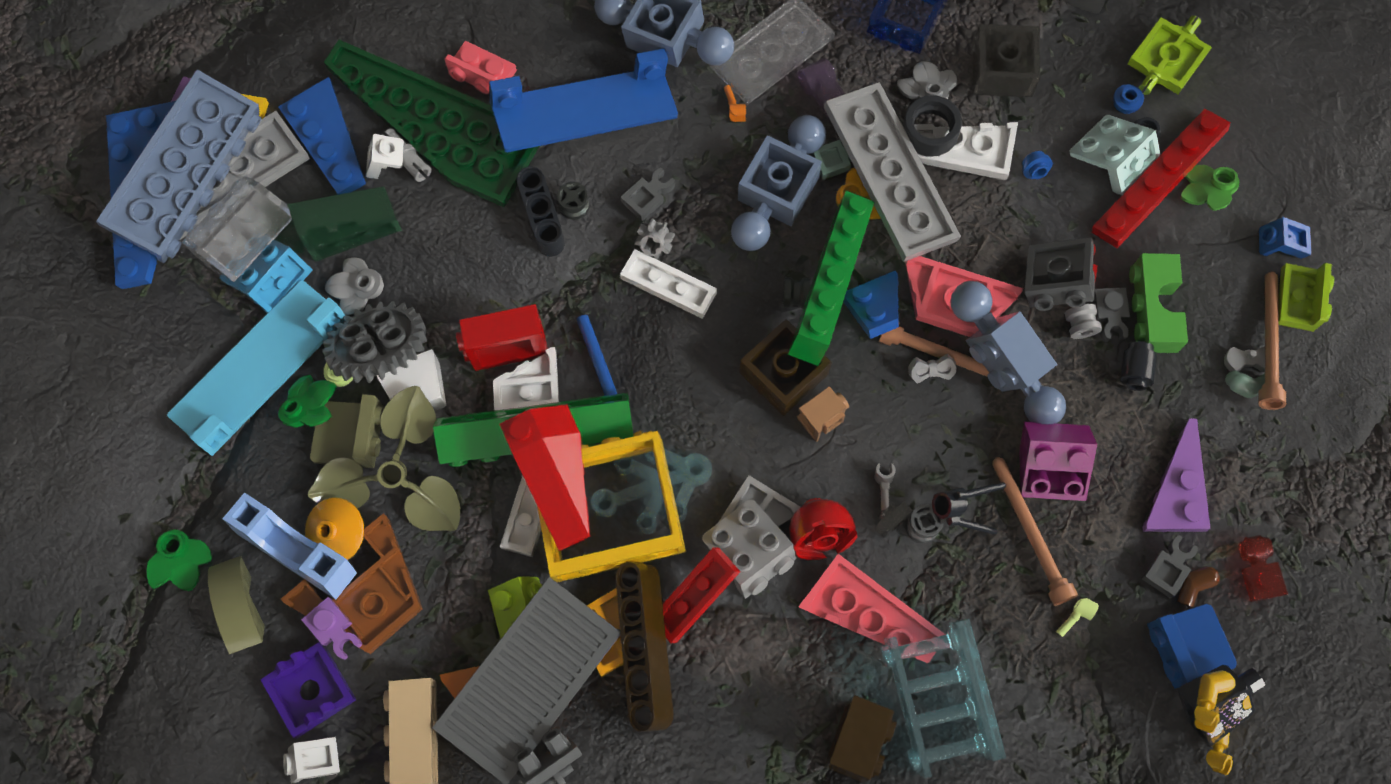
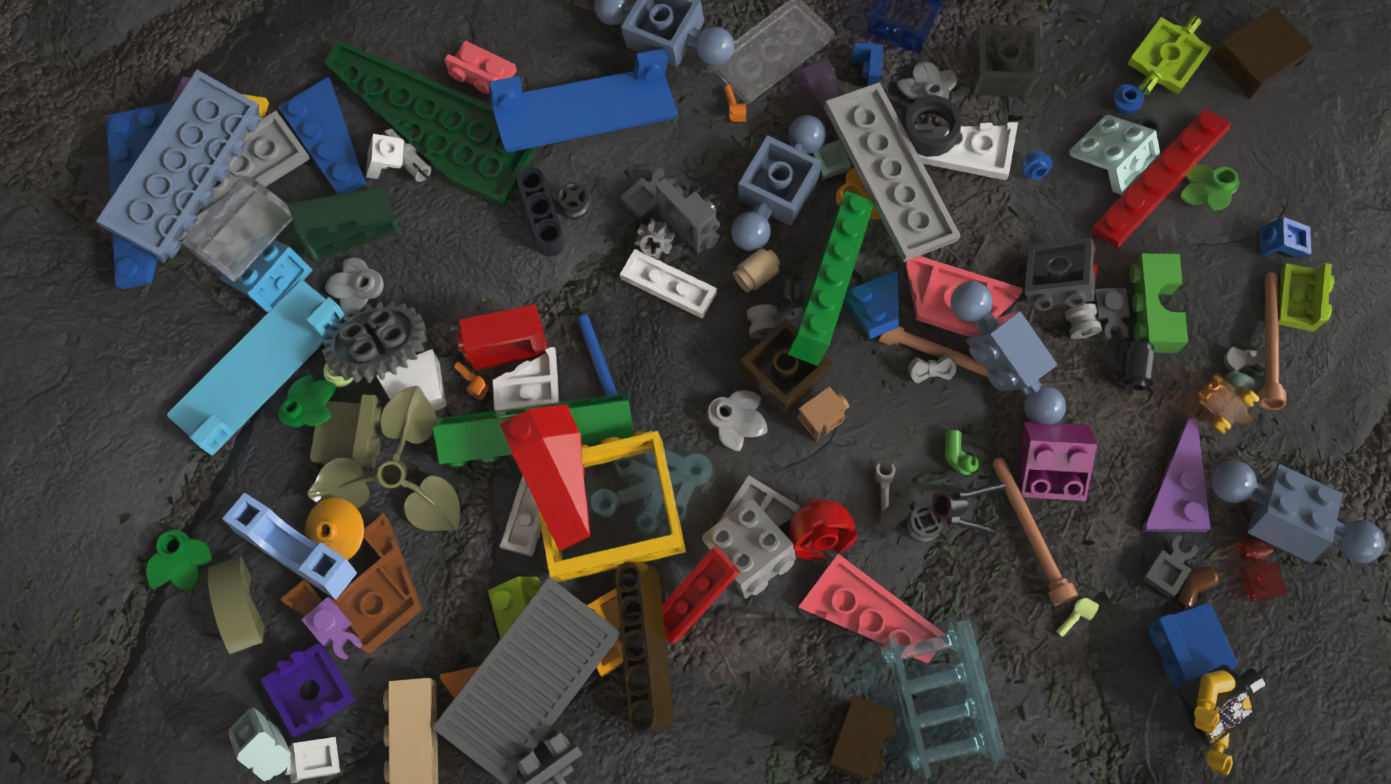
(259, 745): none -> light aqua brick
(477, 386): none -> orange hand
(690, 216): none -> dark grey plate
(741, 421): none -> light grey plate
(757, 270): none -> tan brick
(762, 320): none -> light grey wheel
(870, 57): none -> blue bracket
(958, 459): none -> bright green arm
(1226, 403): none -> clear orange piece
(1261, 51): none -> dark brown panel
(1297, 513): none -> sand blue brick

